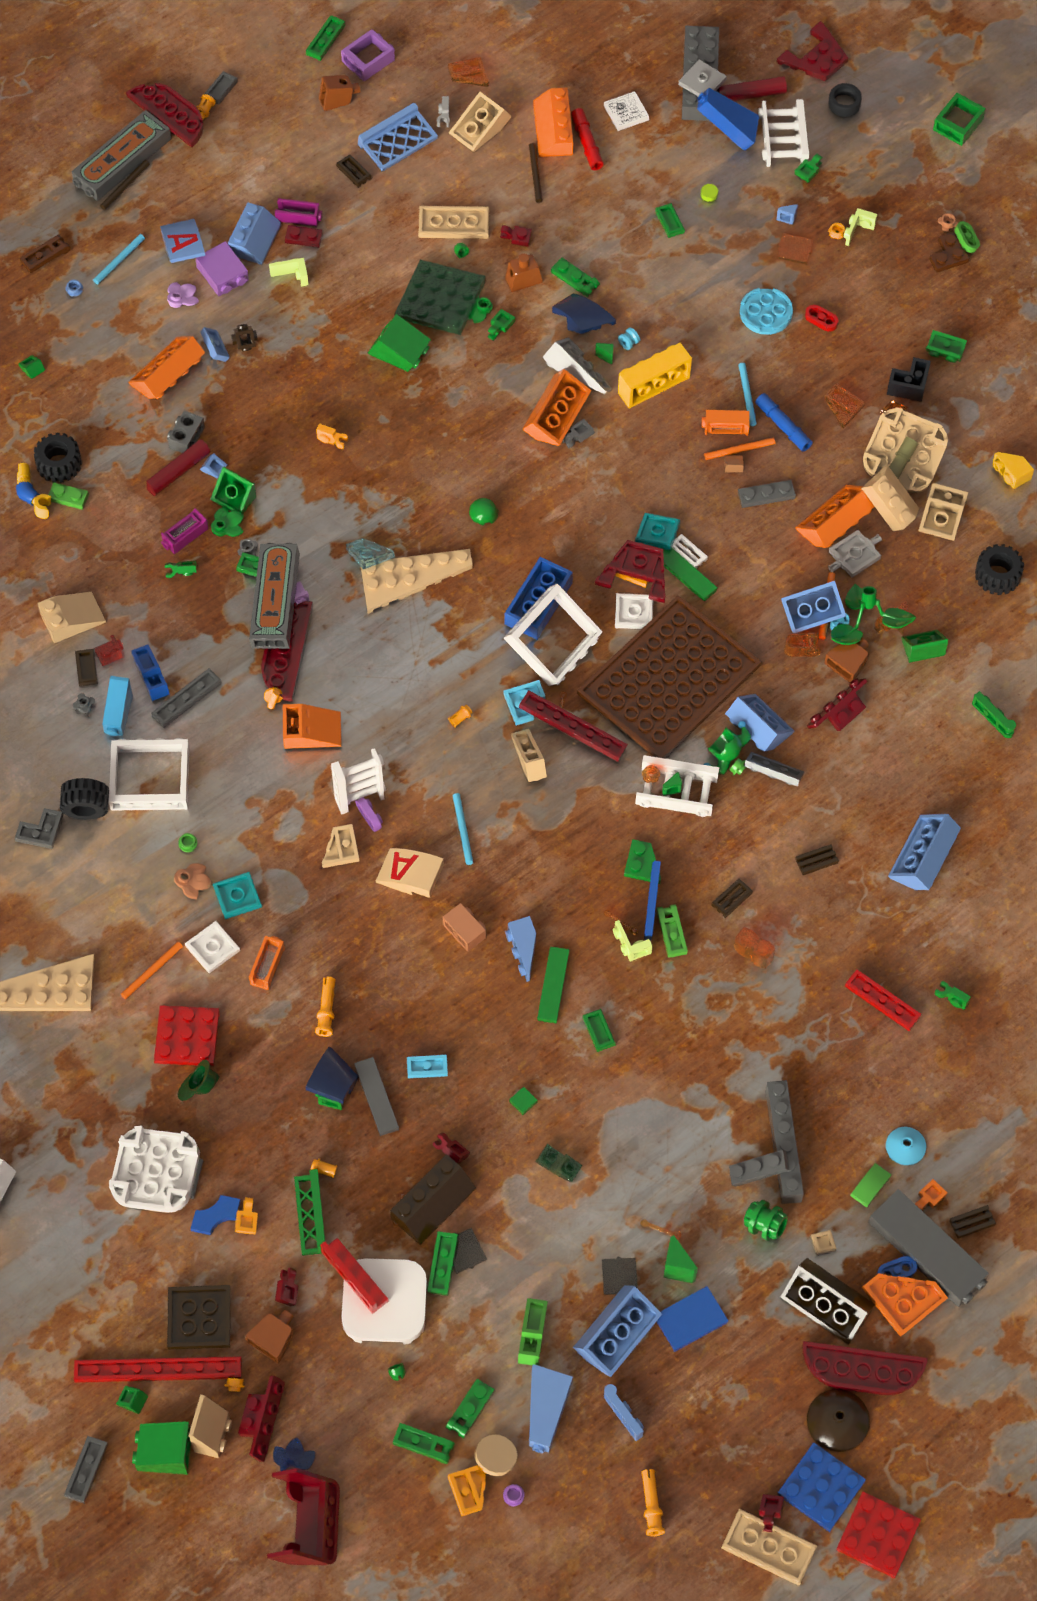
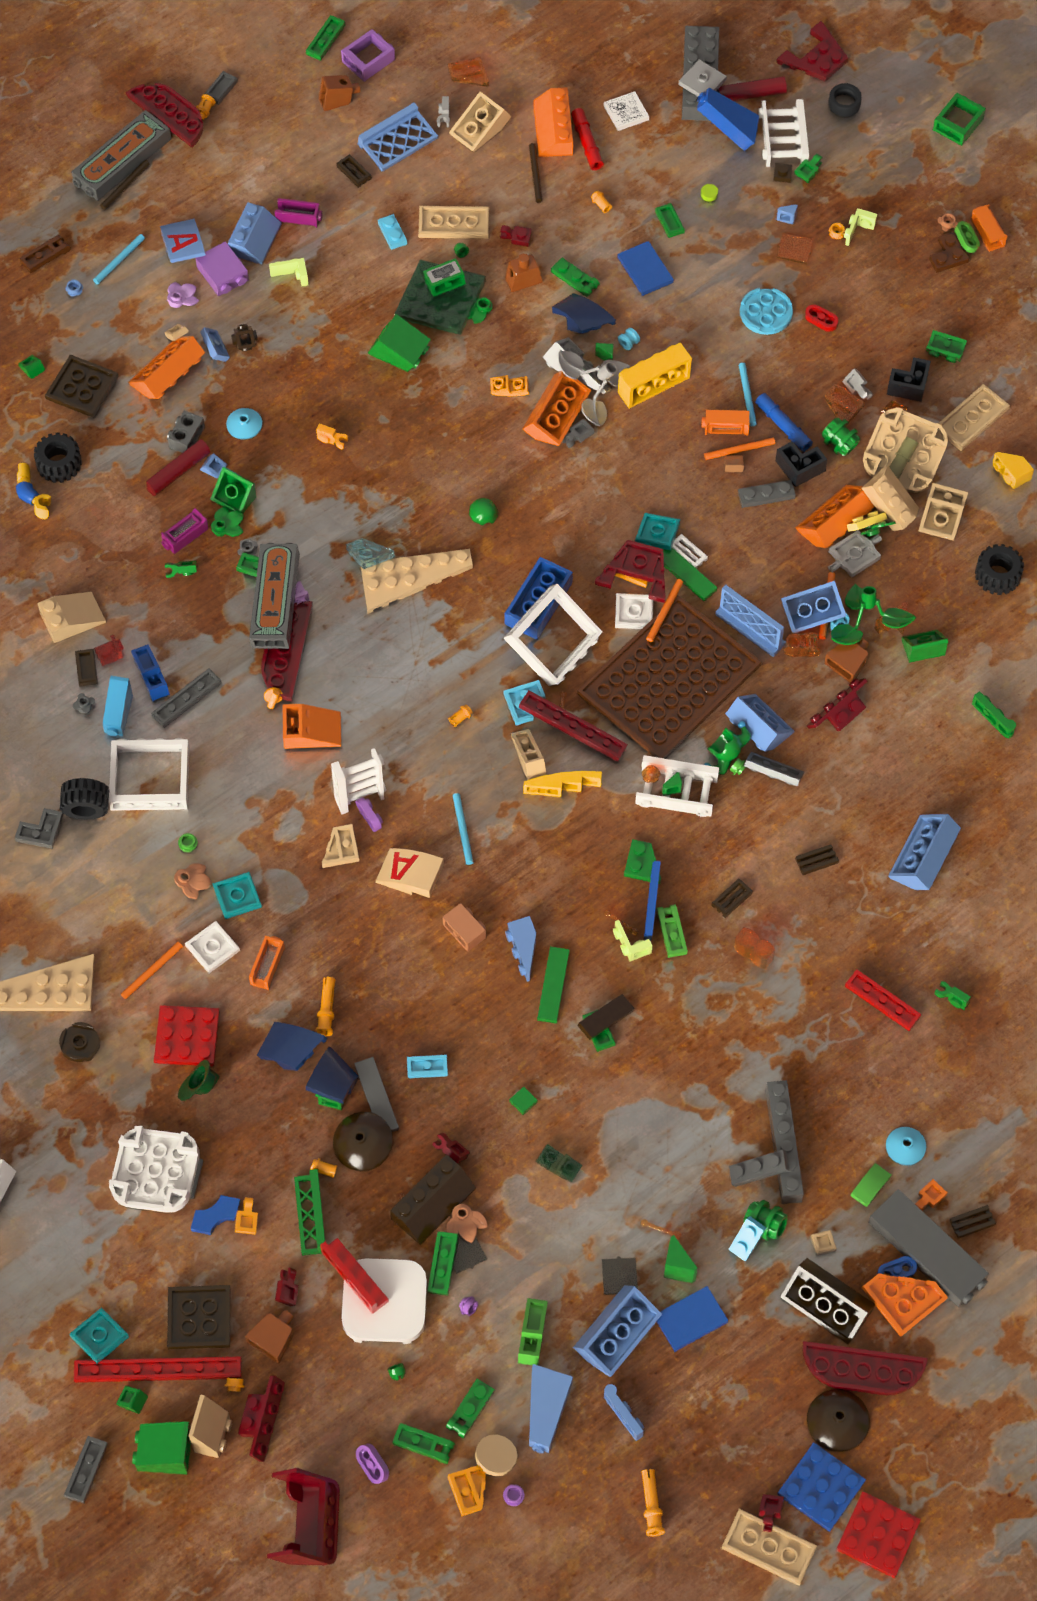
(68, 495): bright green plate -> none
(79, 1053): none -> dark brown plate
(81, 386): none -> dark brown plate
(99, 1335): none -> teal tile
(176, 332): none -> tan tile
(244, 429): none -> medium azure dish
(289, 1045): none -> dark blue slope
(293, 1456): clear blue plate -> none
(303, 236): dark red plate -> none
(369, 1151): none -> dark brown dish
(372, 1465): none -> medium lavender plate
(392, 232): none -> medium azure plate
(444, 277): none -> green brick
(466, 1225): none -> nougat plate
(468, 1305): none -> medium lavender plate
(500, 322): green plate -> none
(509, 387): none -> light orange slope
(569, 781): none -> yellow slope
(572, 366): none -> light grey plant
(600, 200): none -> light orange pin
(605, 1017): none -> dark brown tile
(645, 268): none -> blue tile
(664, 611): none -> orange bar
(747, 1238): none -> plate
(757, 630): none -> medium blue fence
(782, 173): none -> dark brown plate
(800, 466): none -> black brick
(840, 436): none -> green piece
(855, 383): none -> light grey plate
(860, 522): none -> light yellow plate
(874, 529): none -> green plate
(973, 416): none -> tan tile
(988, 228): none -> orange window

